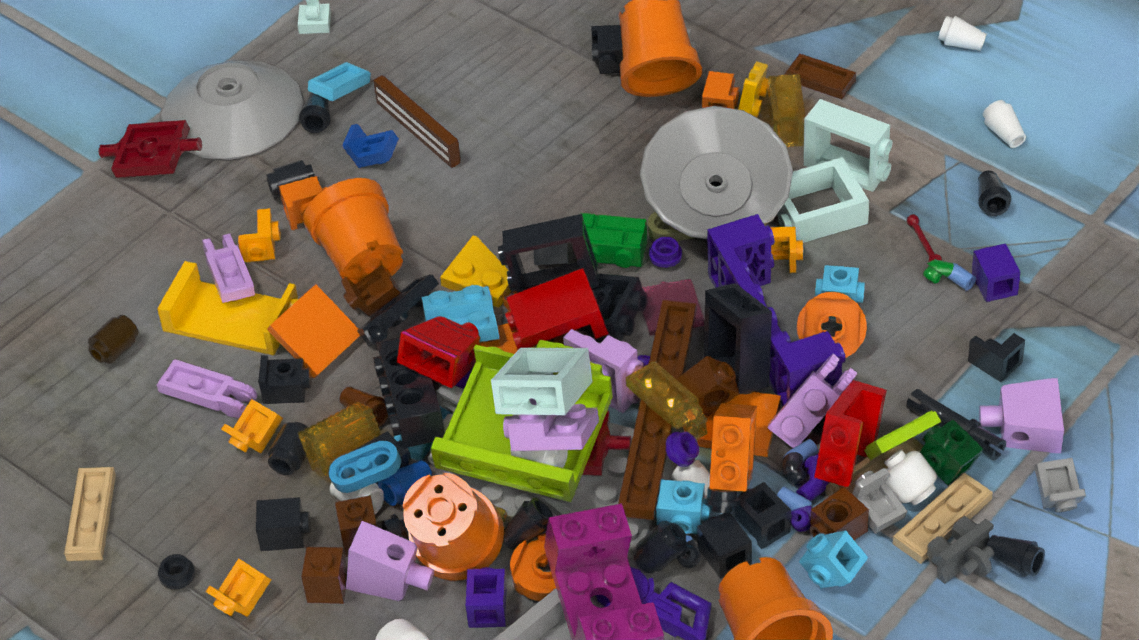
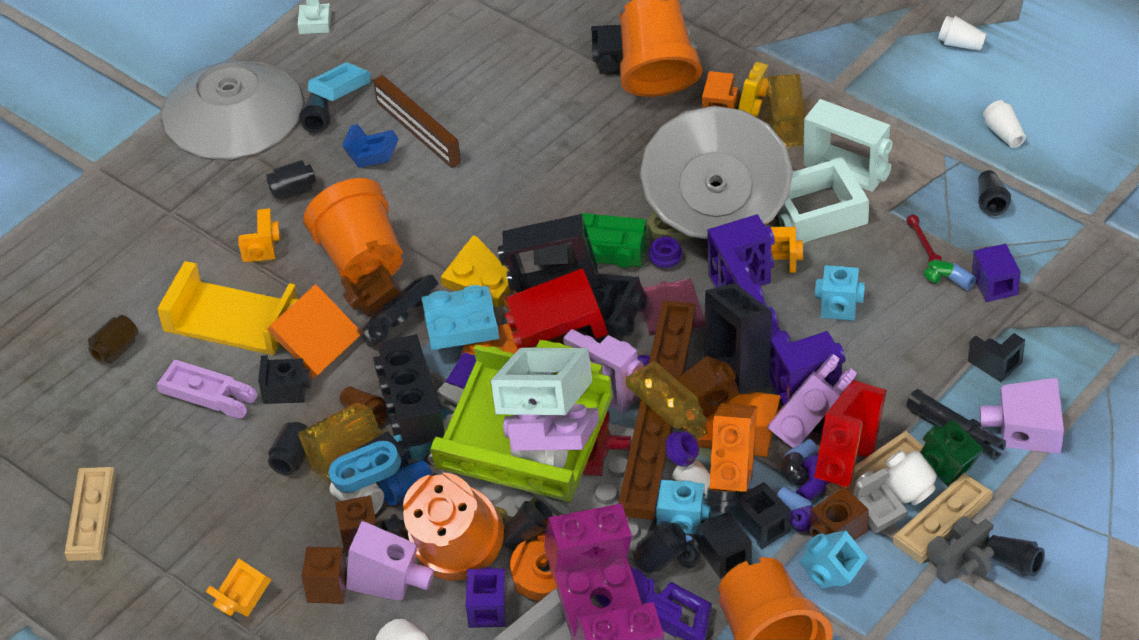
(150, 148): dark red plate -> none
(176, 564): black plate -> none
(228, 270): lavender hinge -> none
(253, 428): light orange bracket -> none
(281, 524): black brick -> none
(297, 197): orange brick -> none
(439, 349): red torso -> none
(822, 76): reddish brown tile -> none
(846, 313): orange plate -> none
(902, 435): lime tile -> none
(1059, 485): light grey bracket -> none

